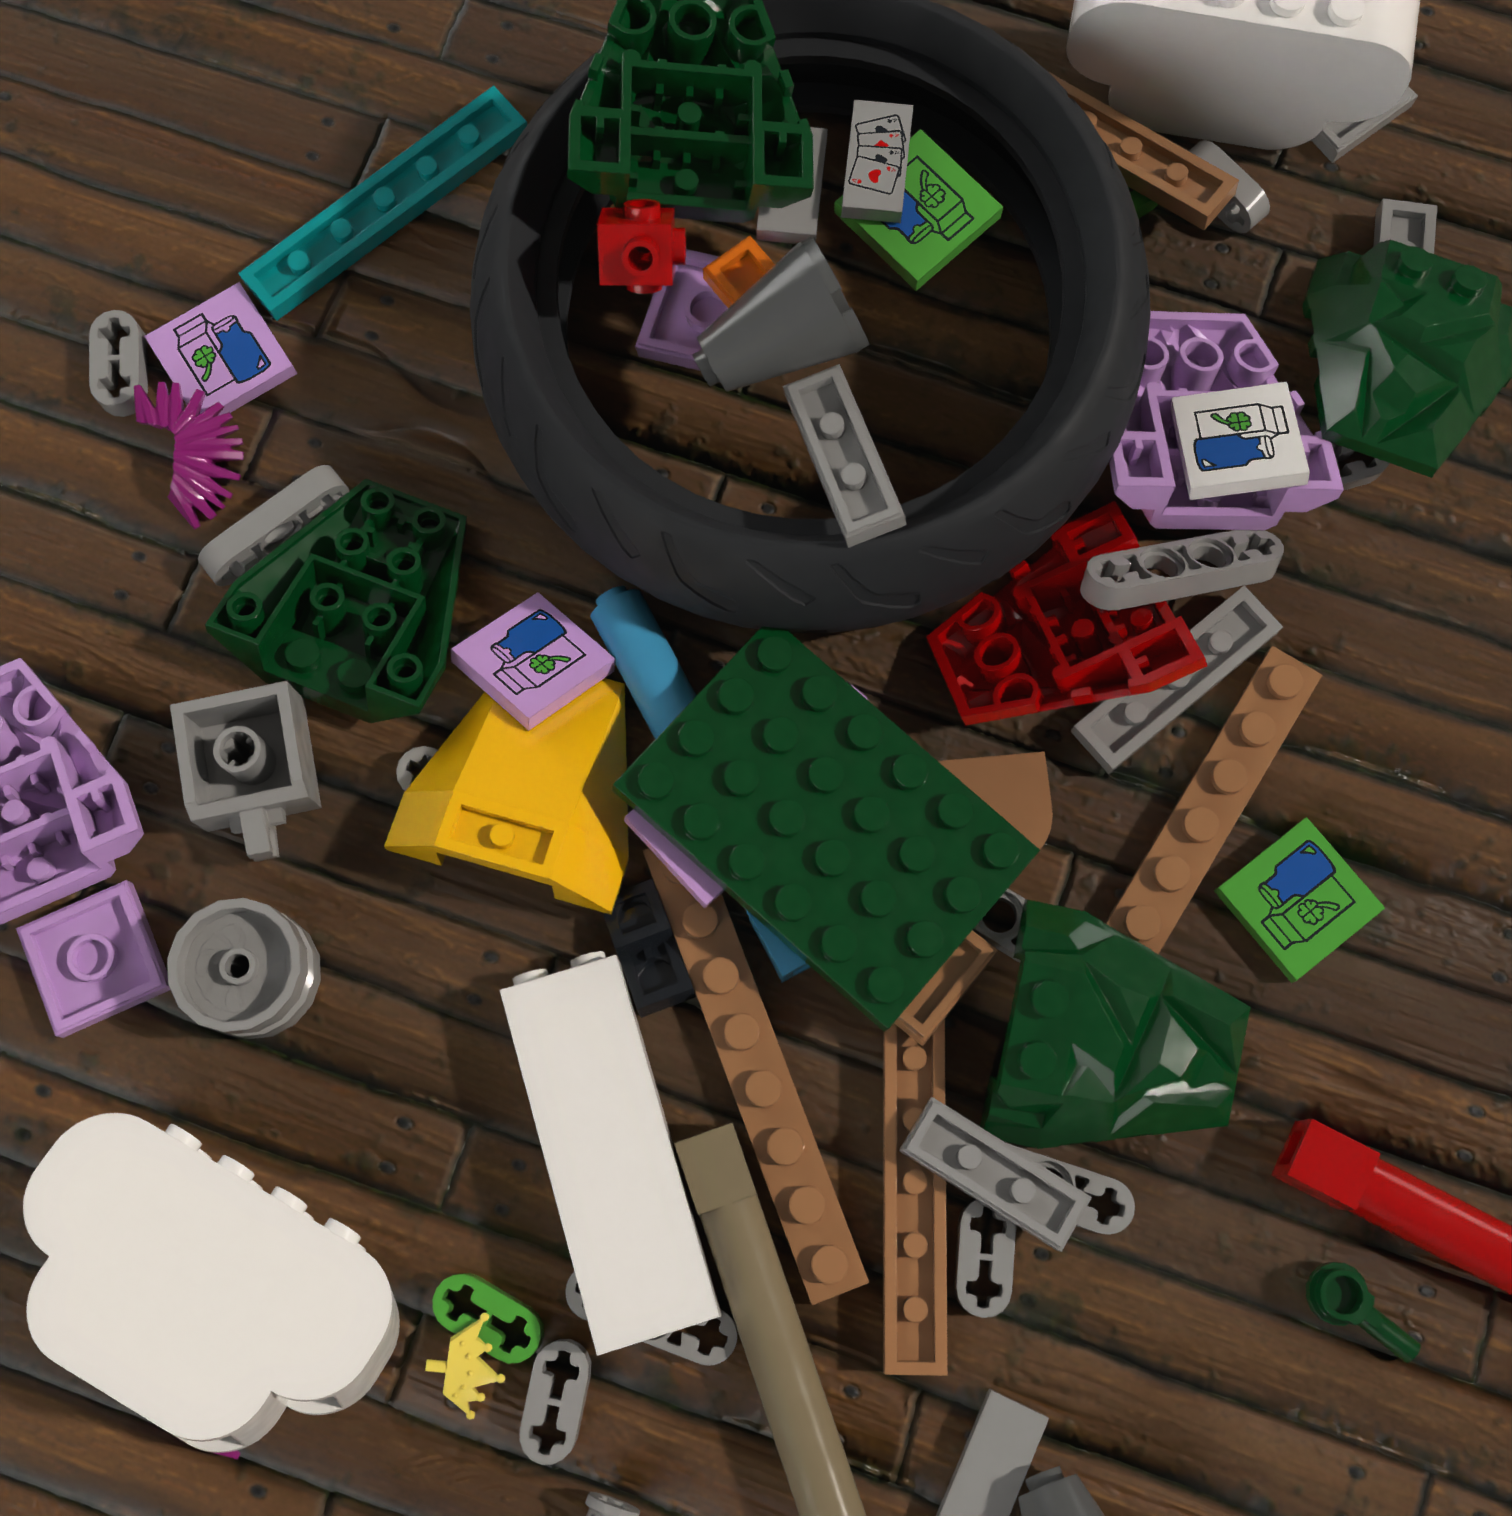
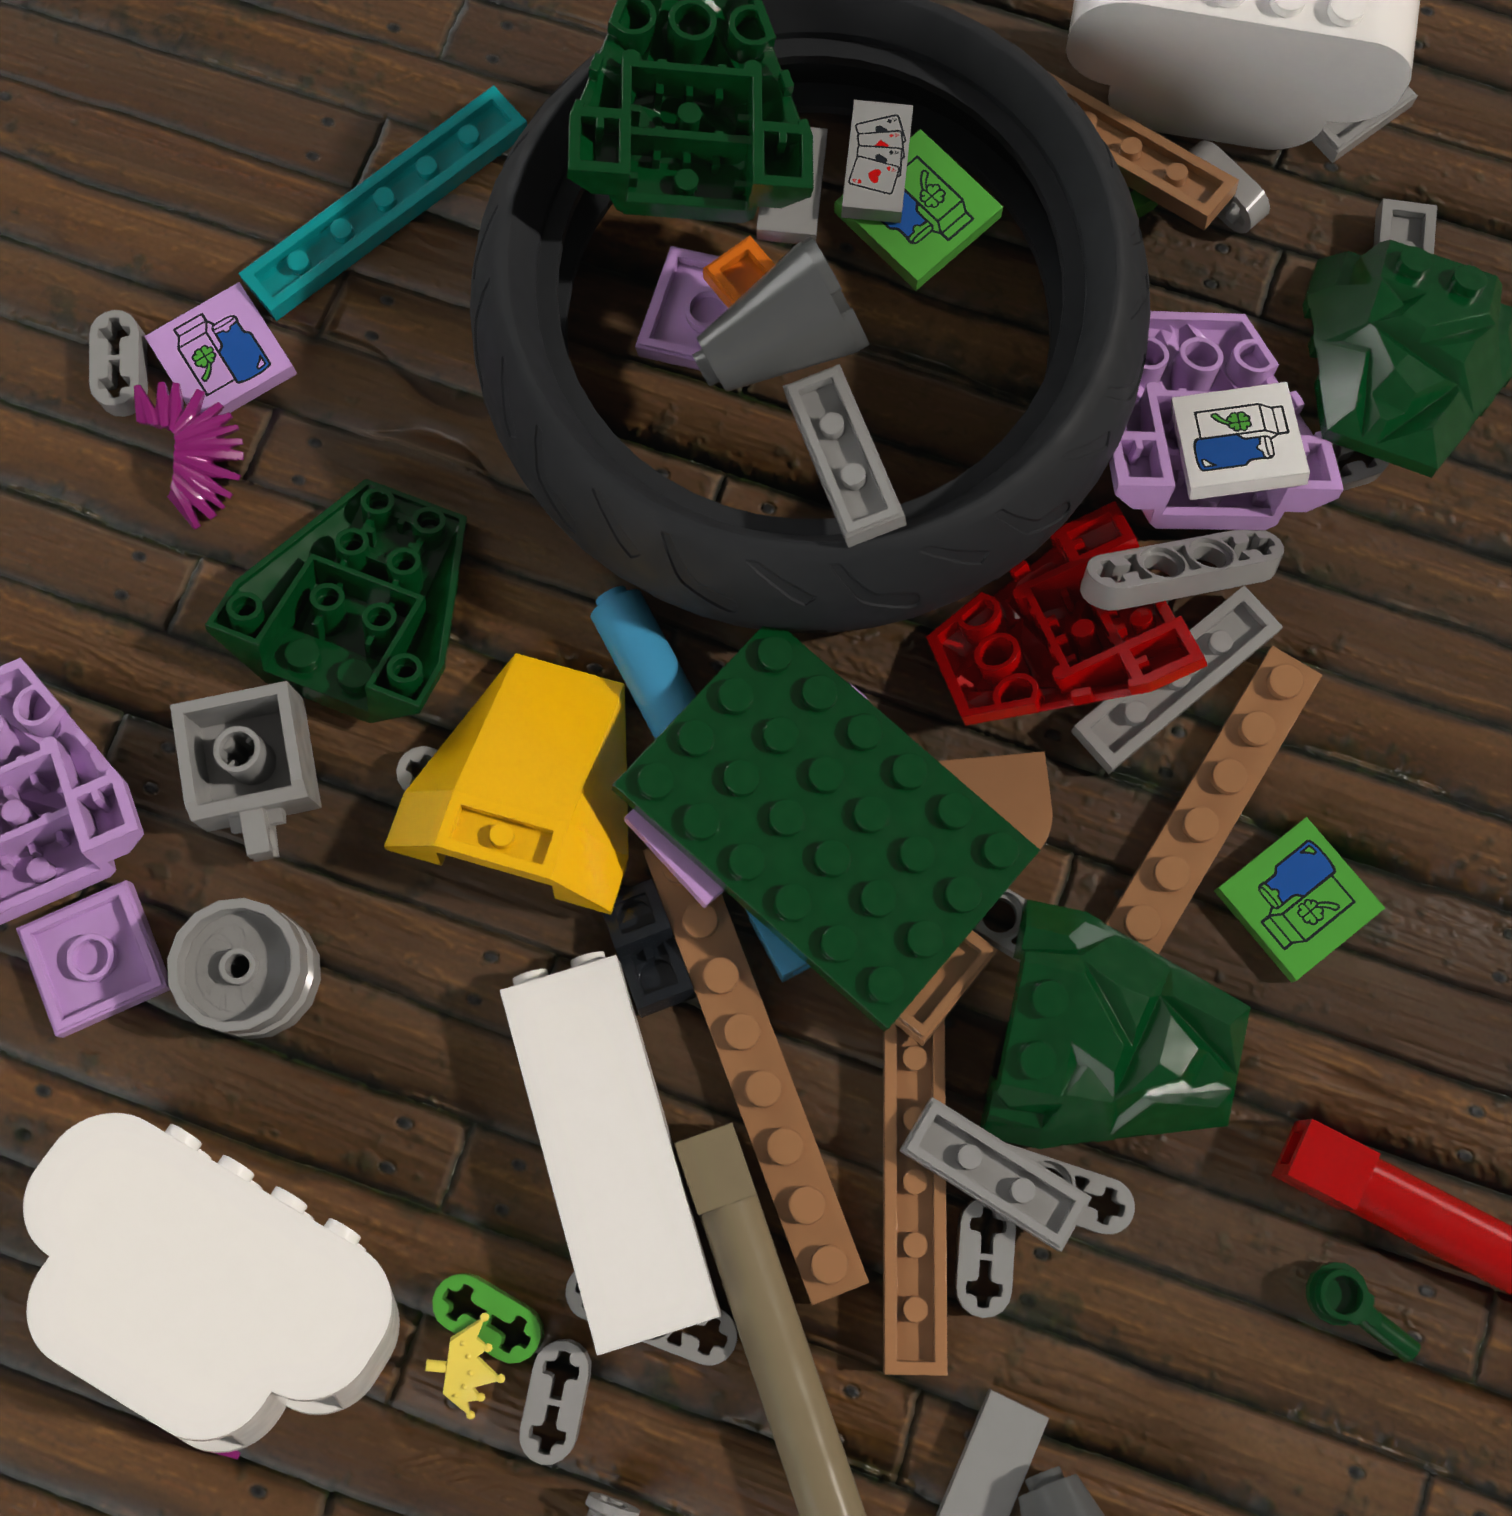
(270, 524): light grey beam -> none
(533, 660): lavender tile -> none
(639, 246): red brick -> none

